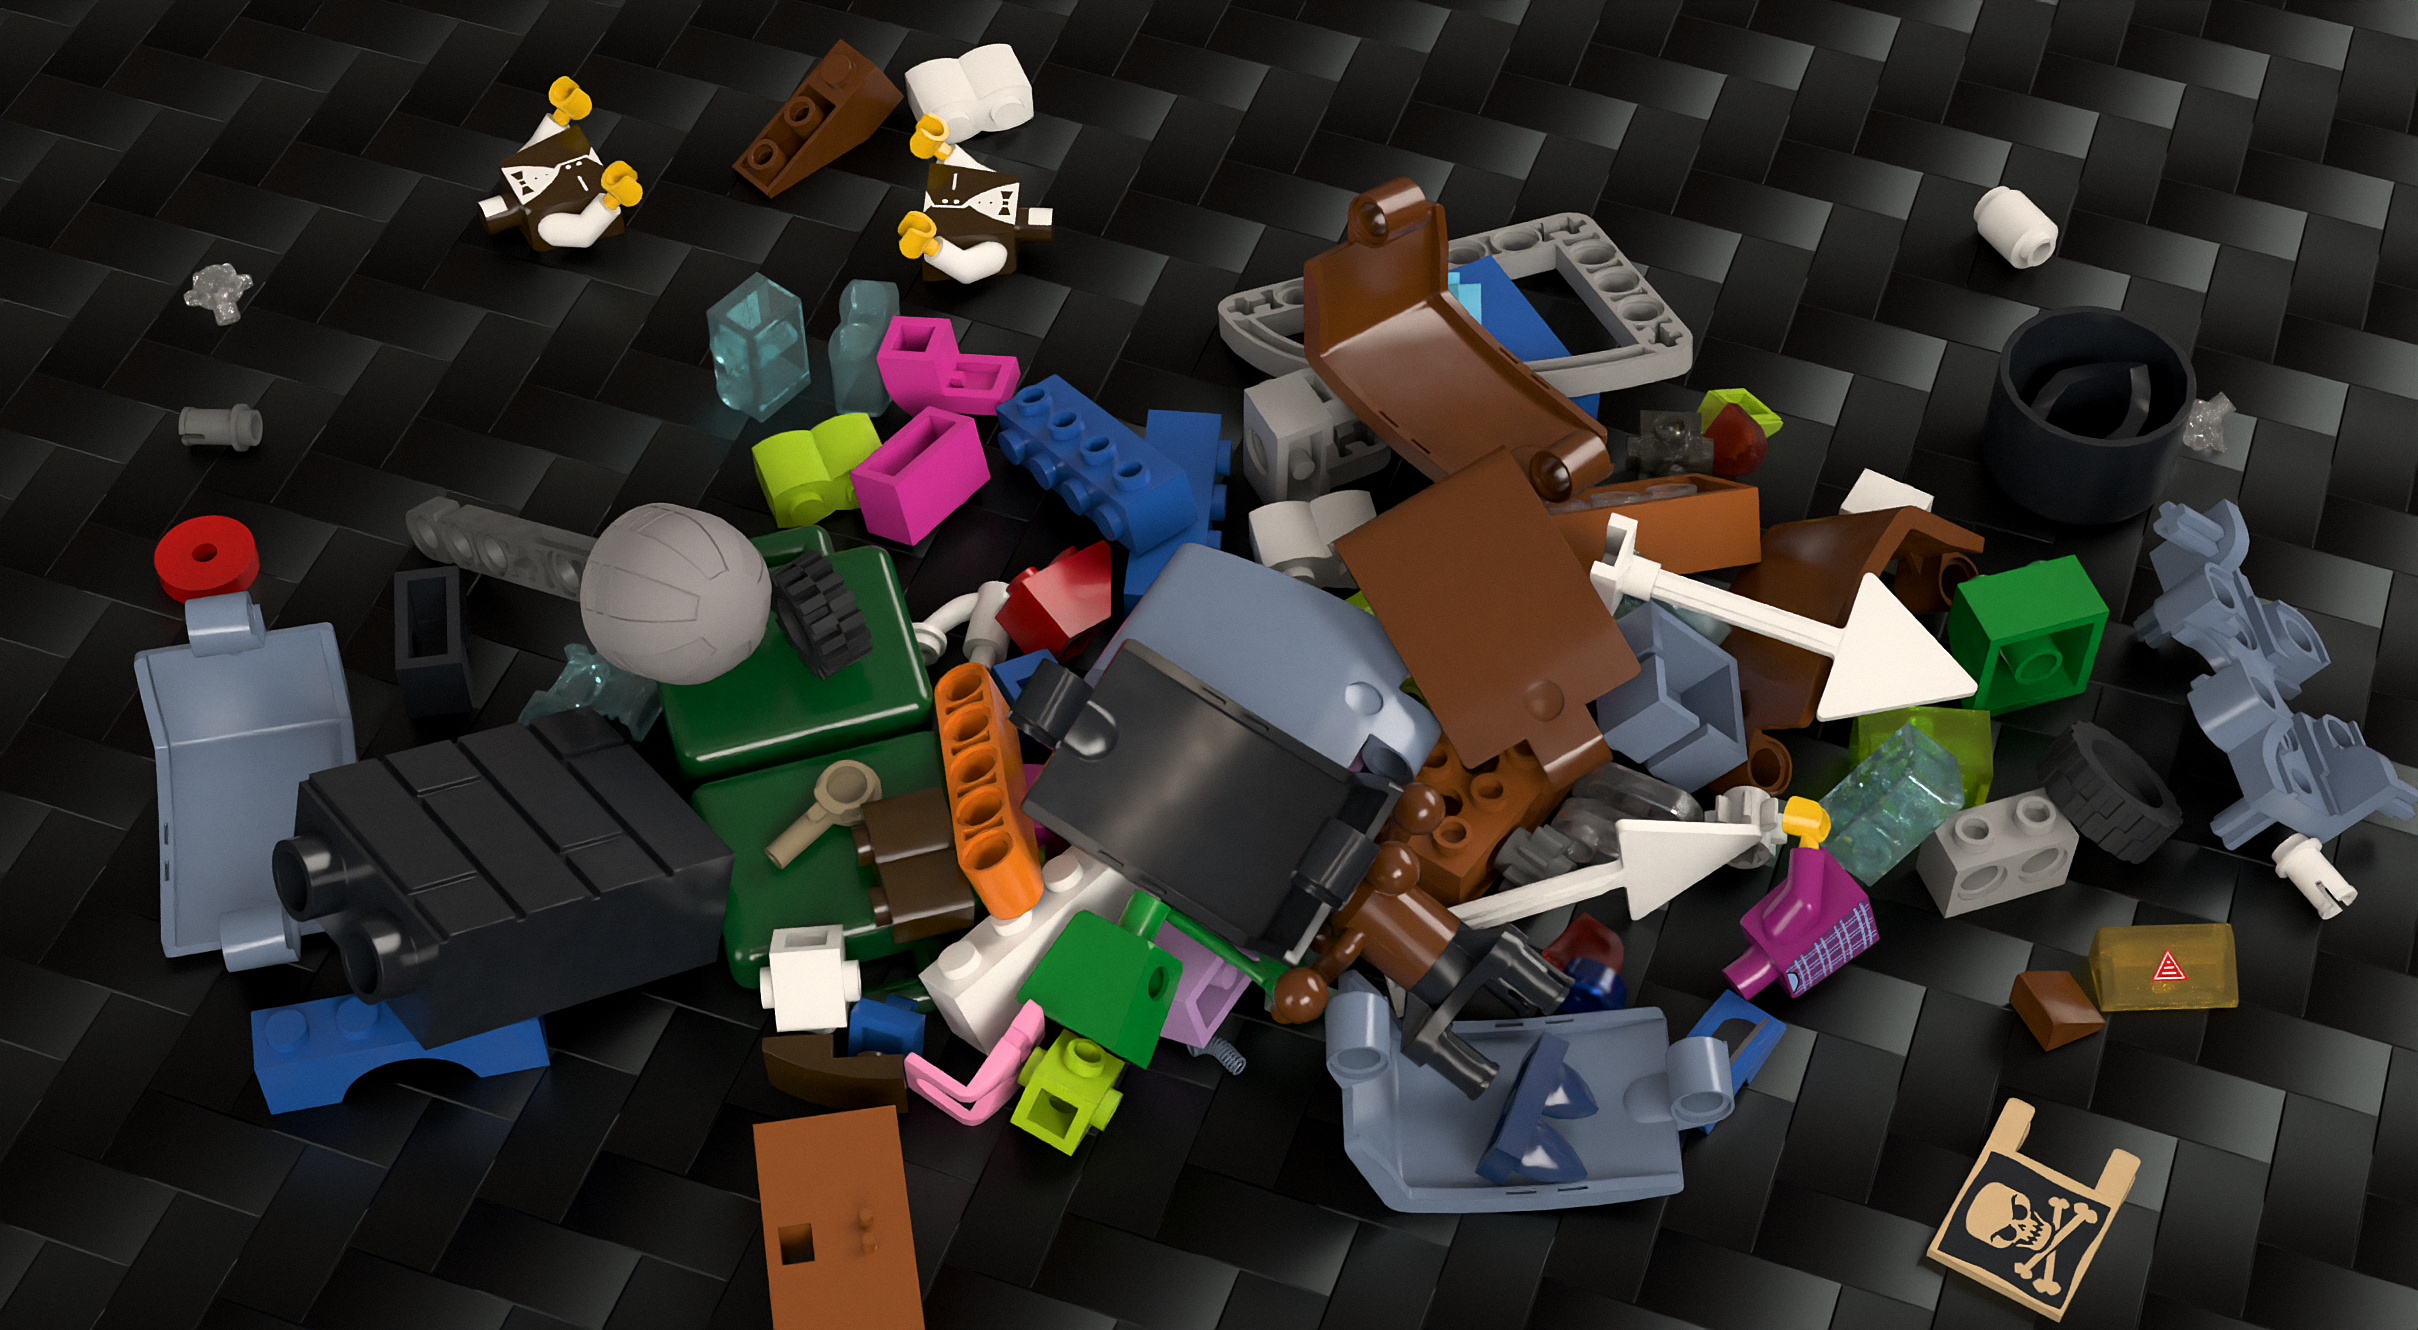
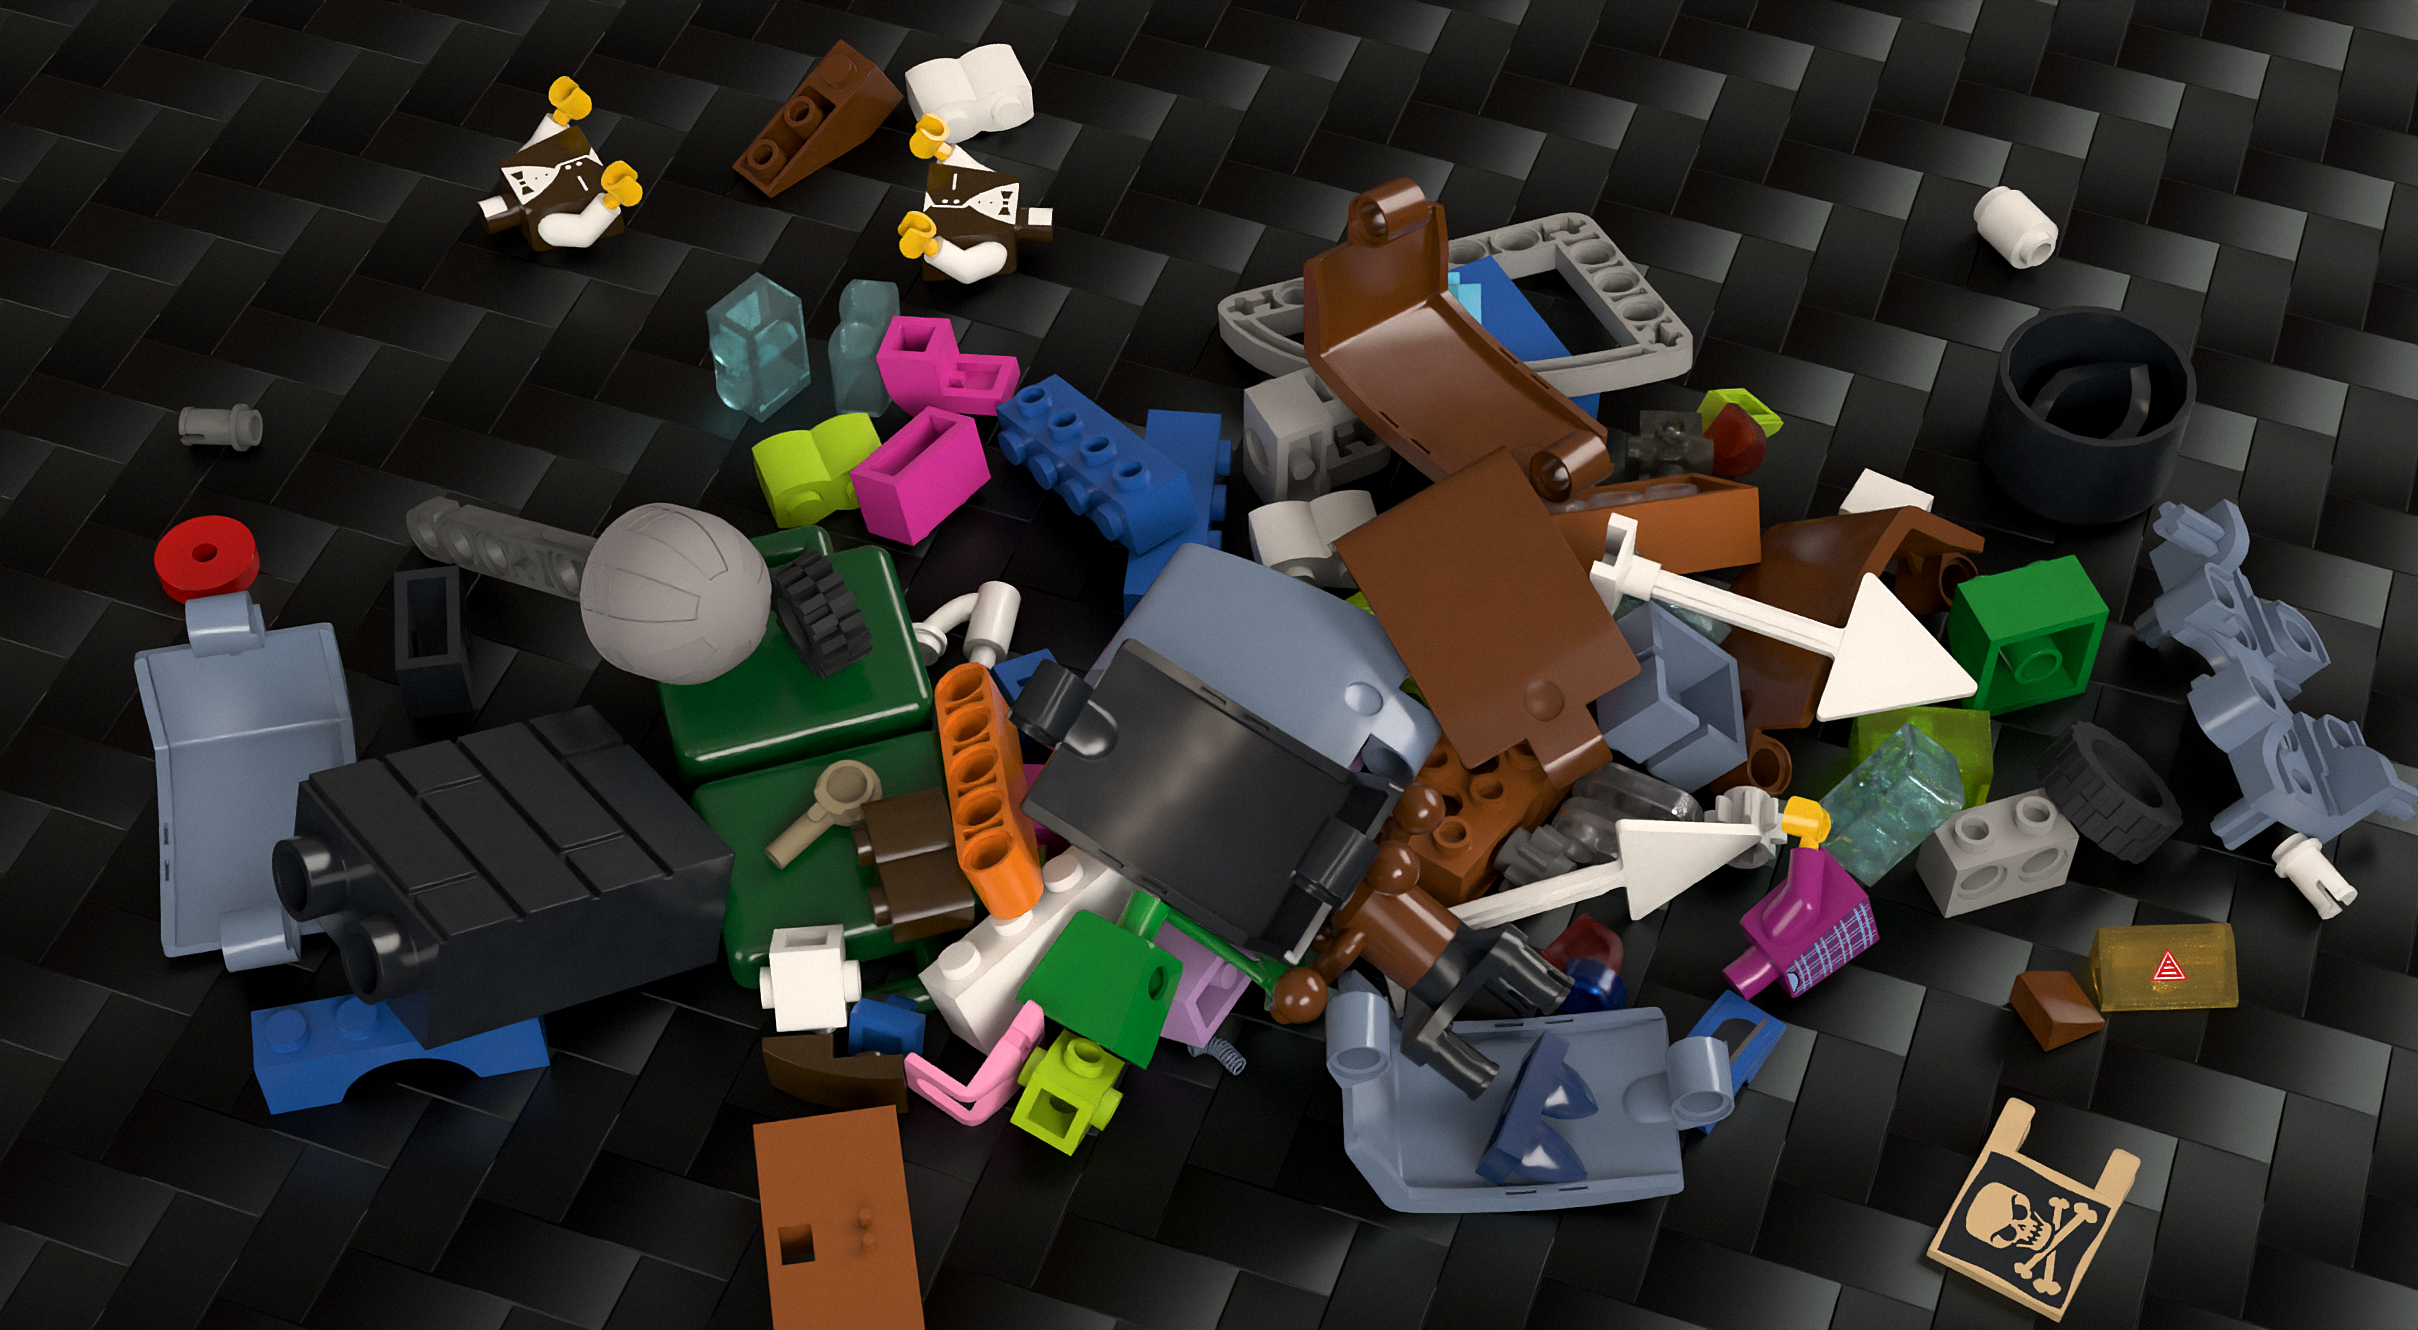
(218, 290): clear plant -> none
(603, 686): clear light blue piece -> none
(1060, 604): red slope -> none
(2206, 423): clear plant -> none

